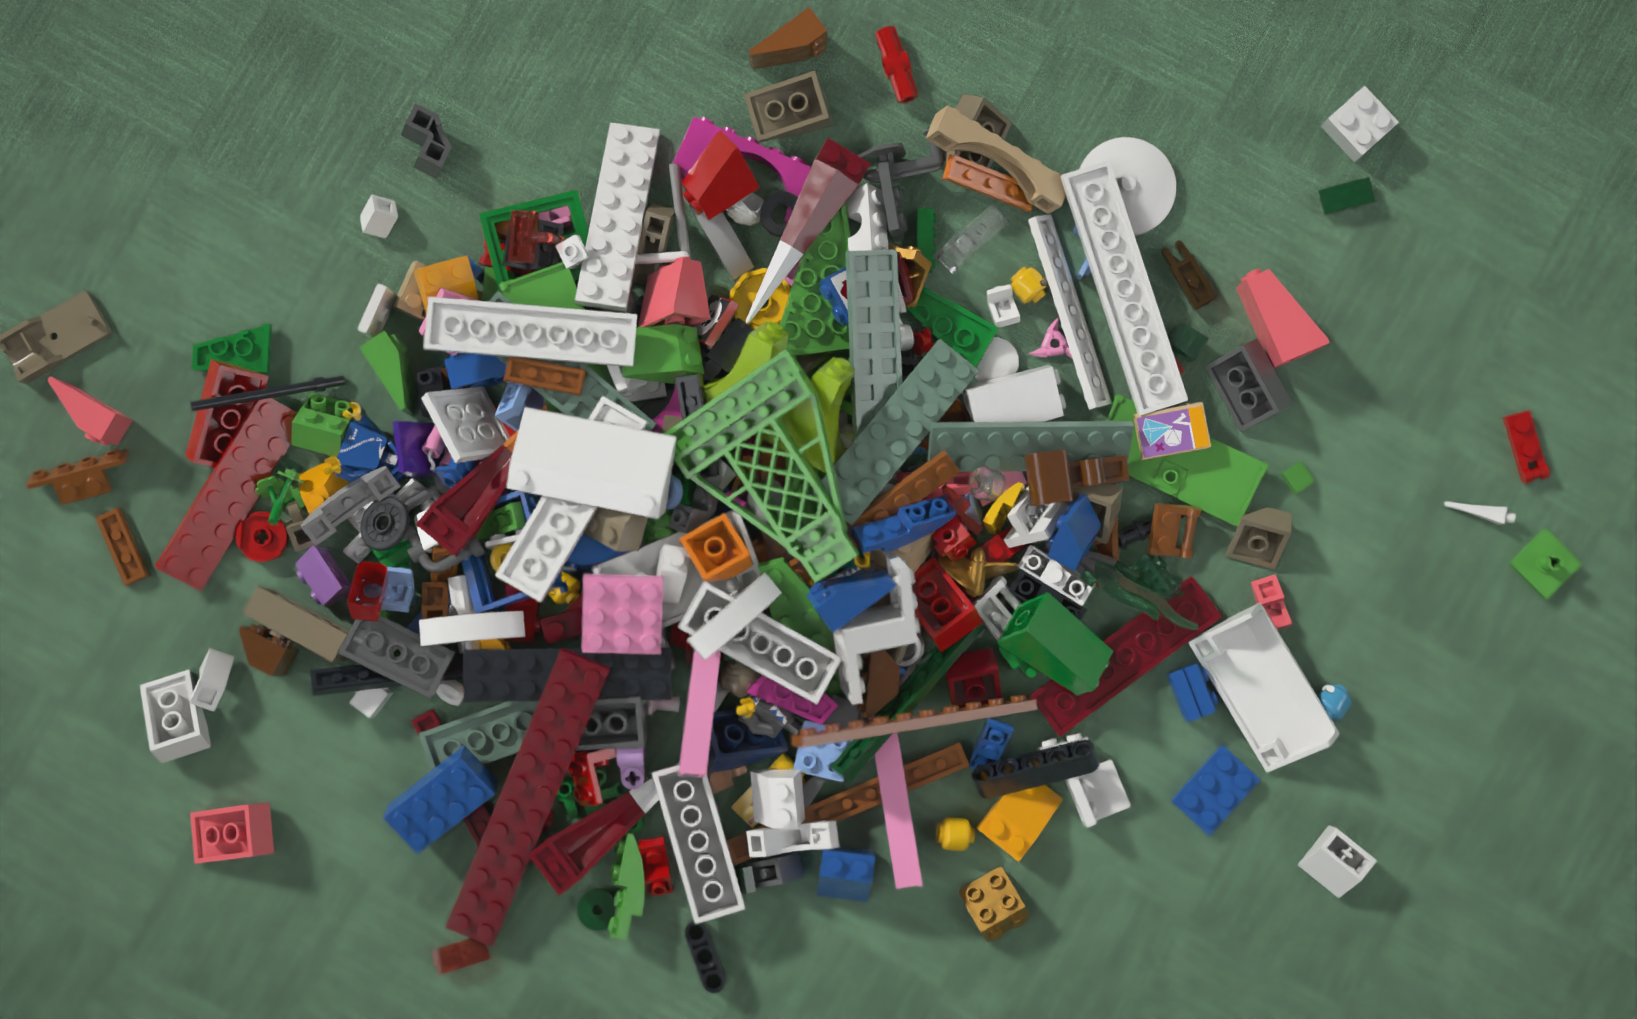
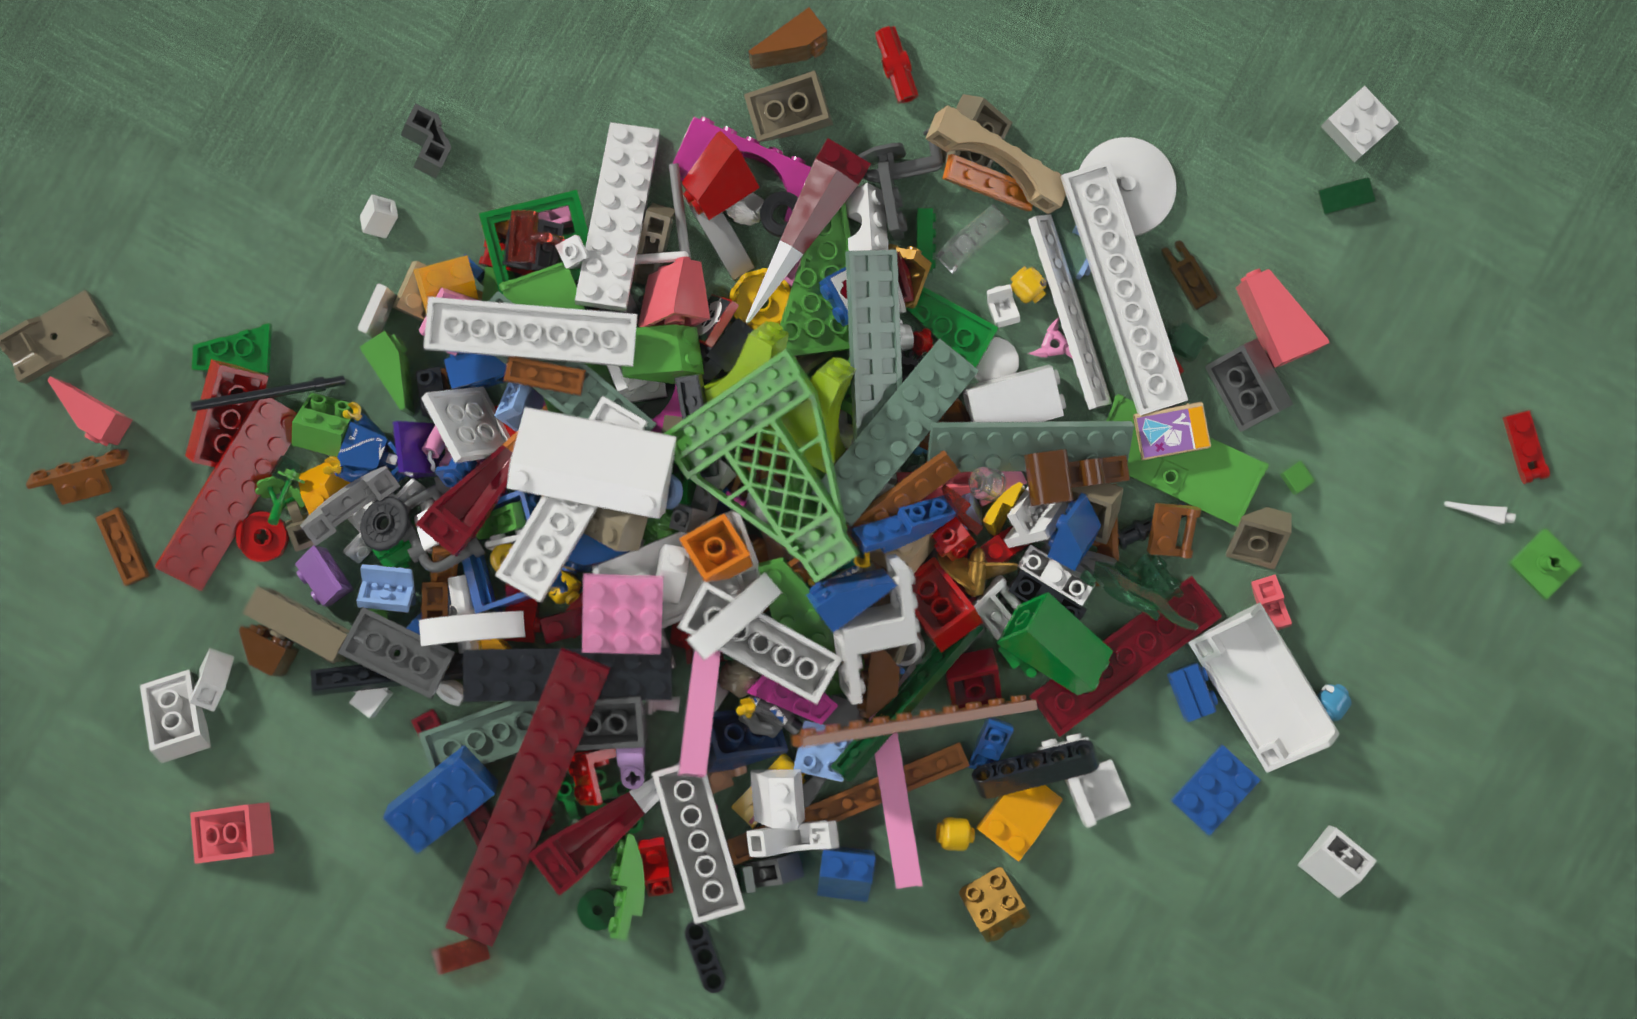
(370, 573): red piece -> none

